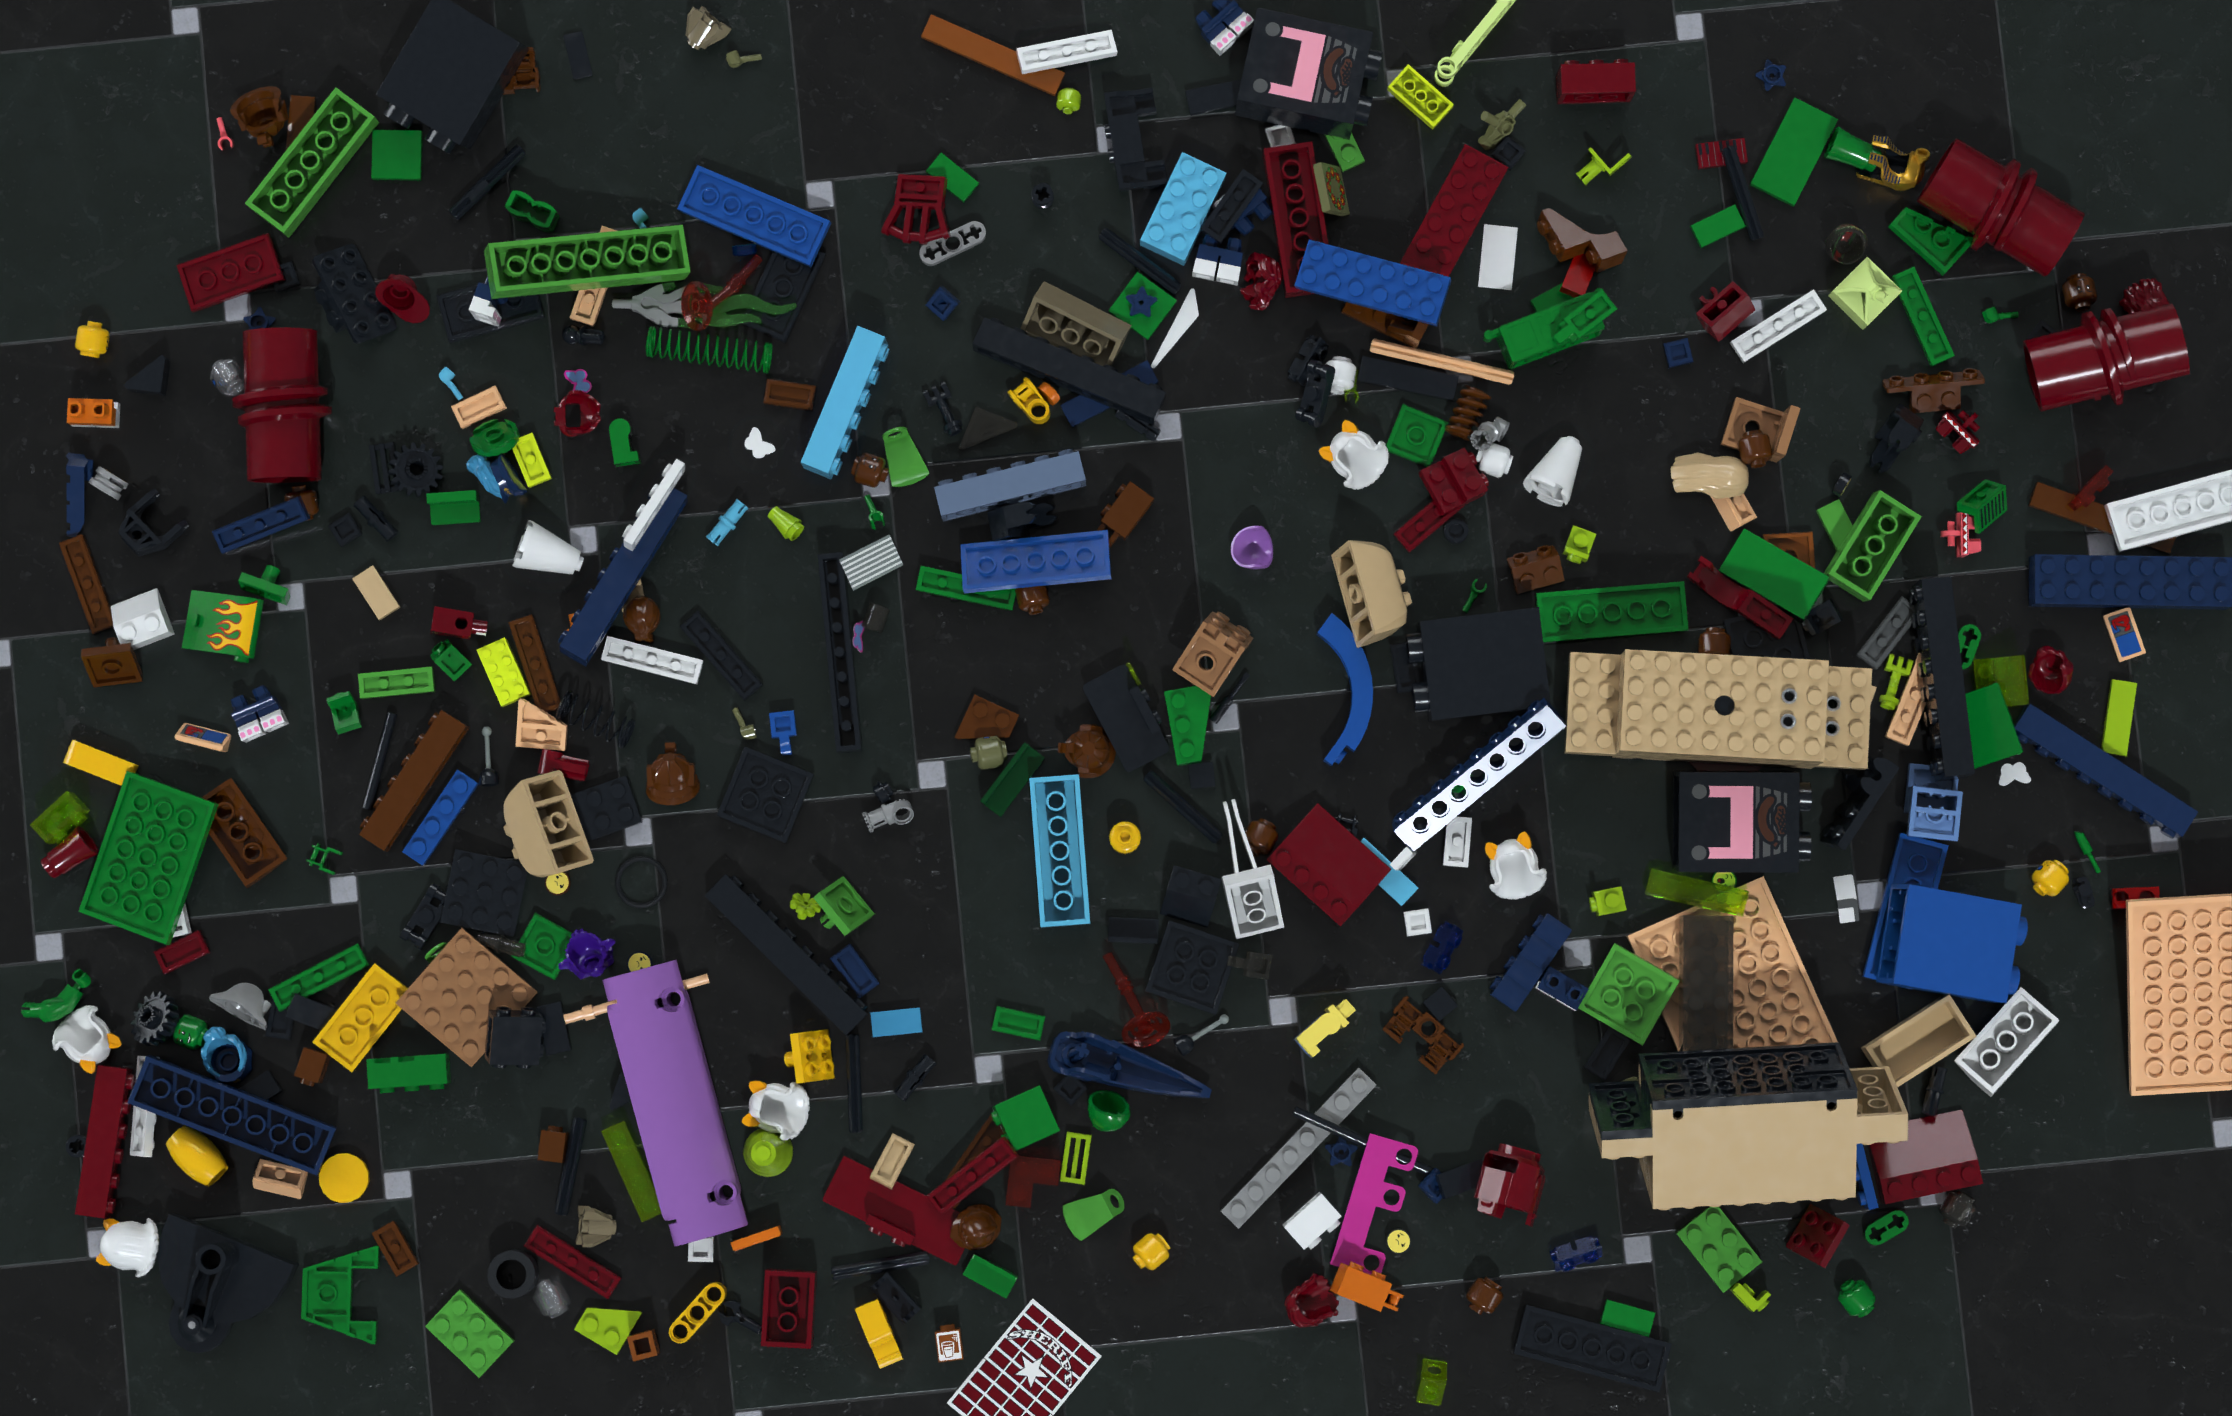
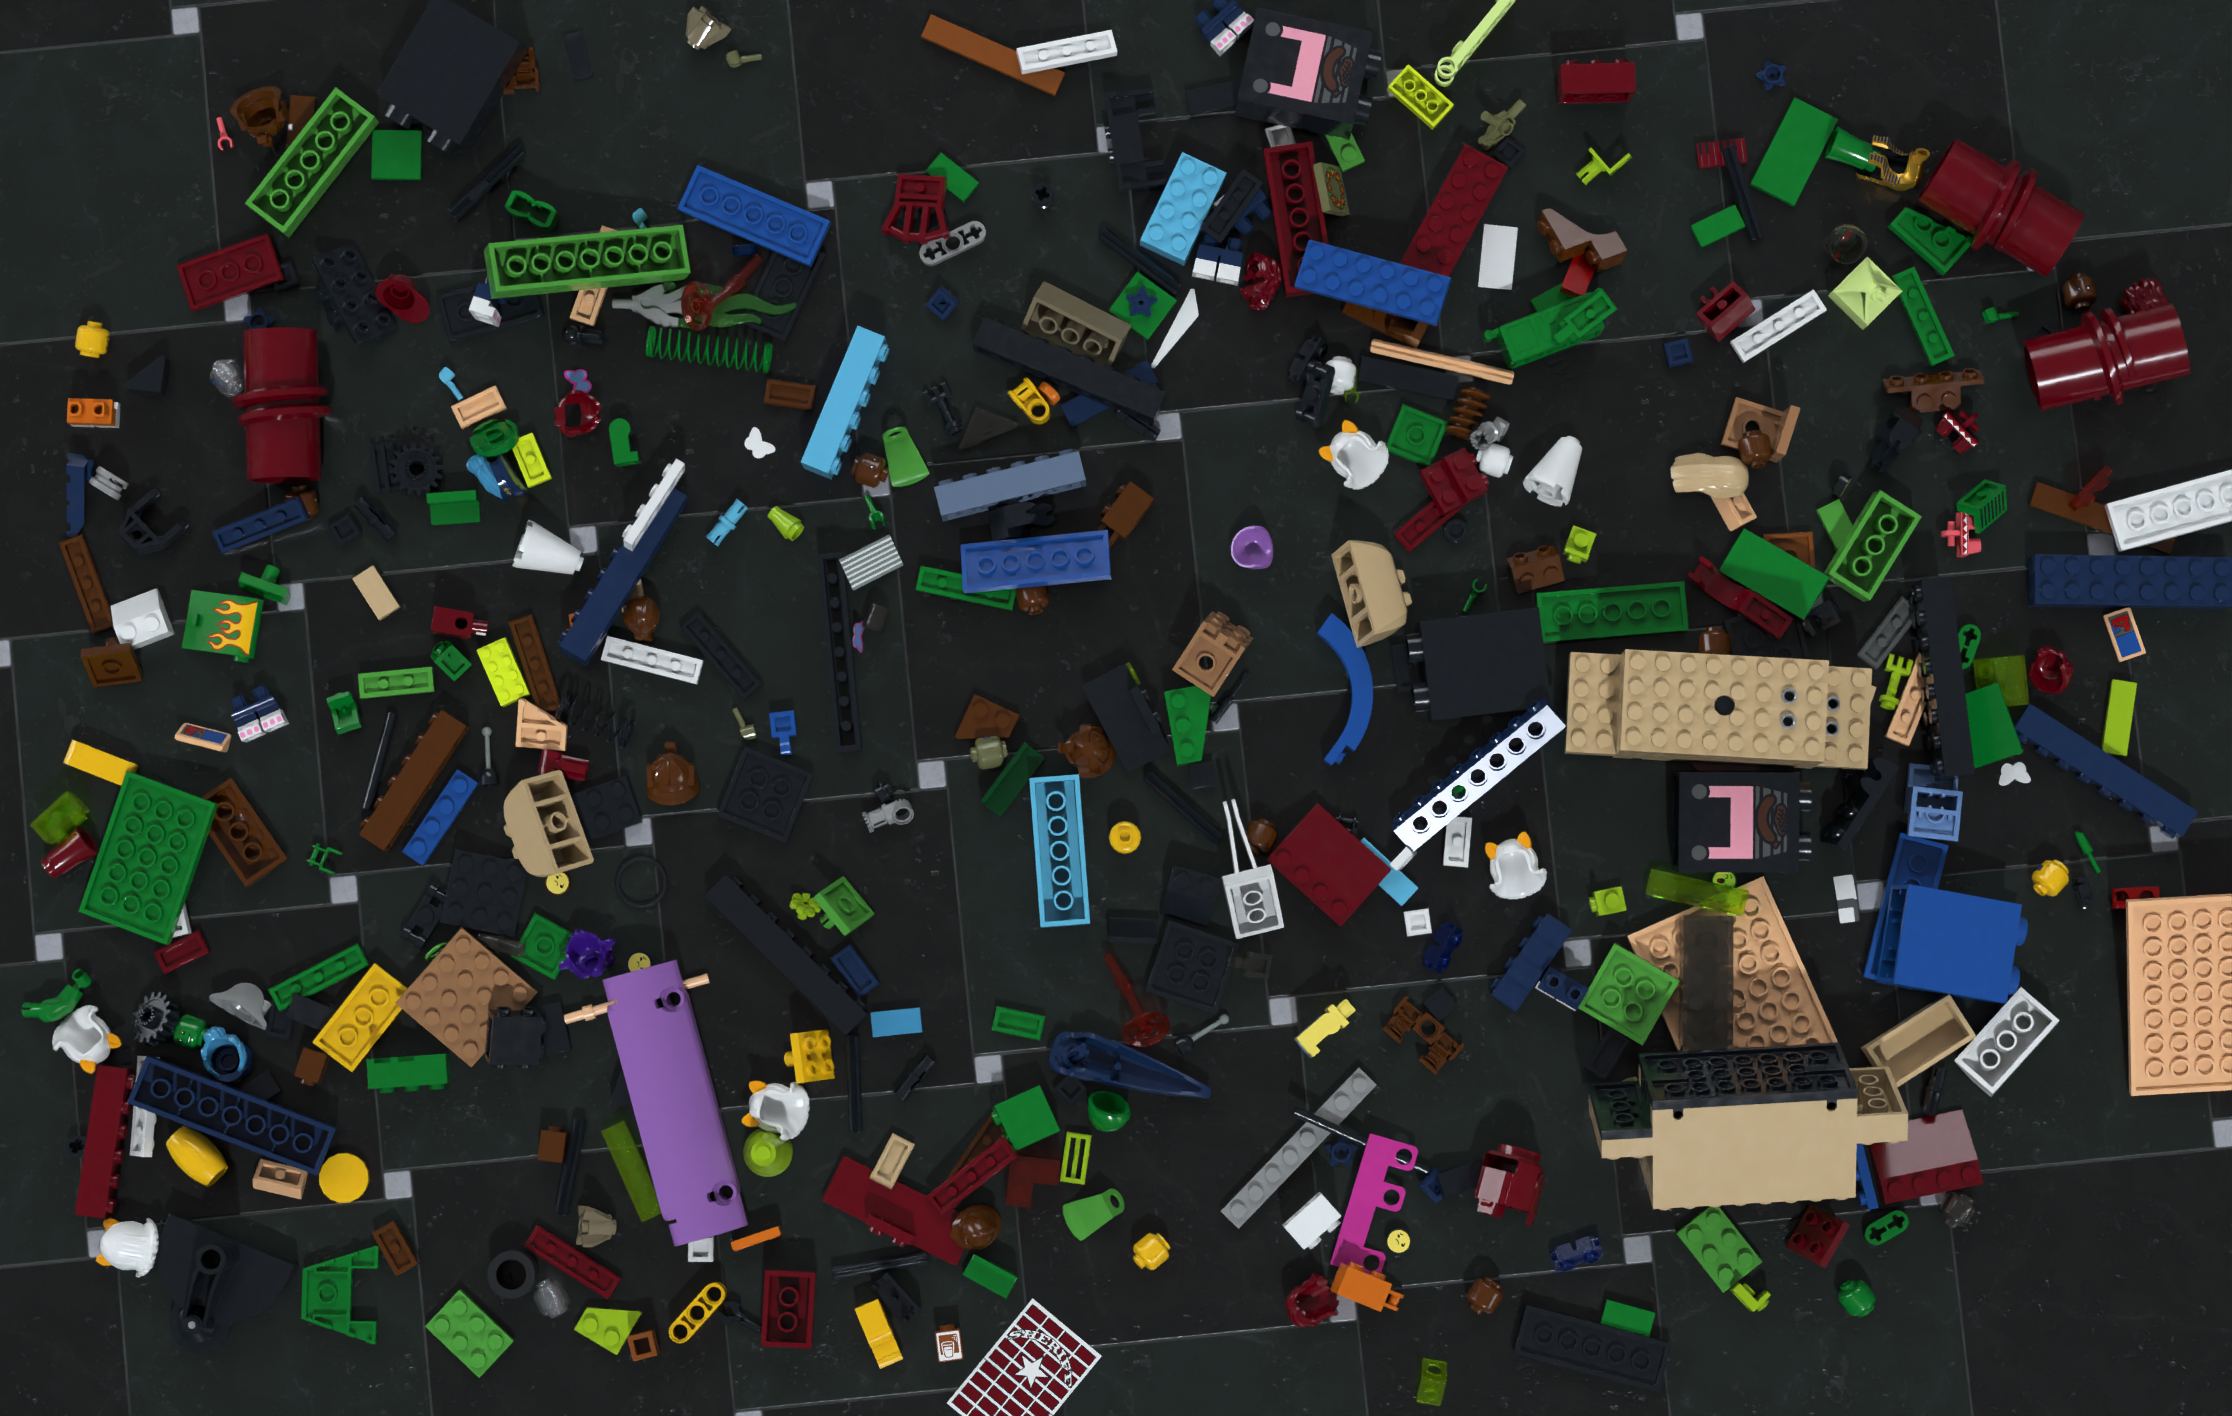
(1068, 100): lime piece -> none

